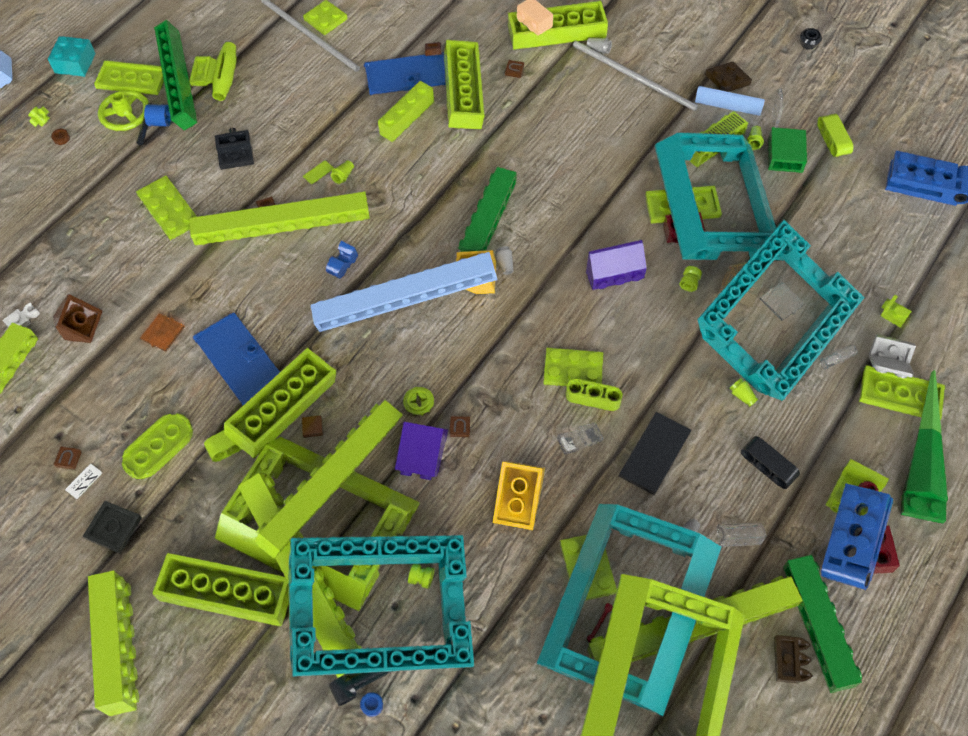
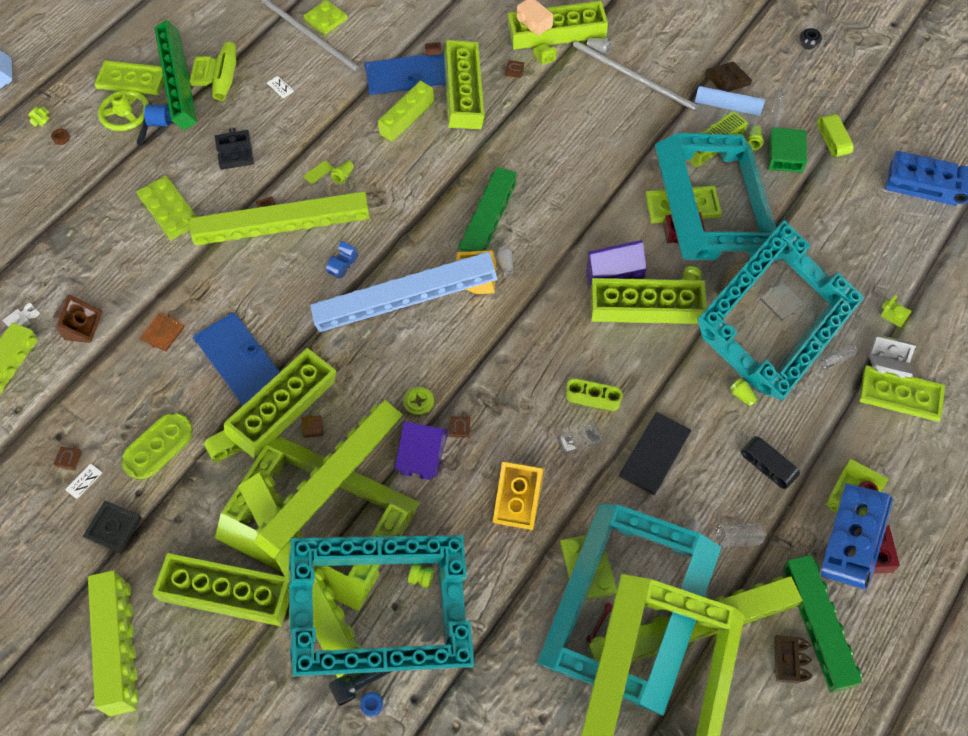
(71, 56): teal brick -> none
(280, 87): none -> white sticker
(545, 54): none -> lime bracket
(570, 364): lime plate -> none
(647, 300): none -> lime brick
(926, 484): green plate -> none

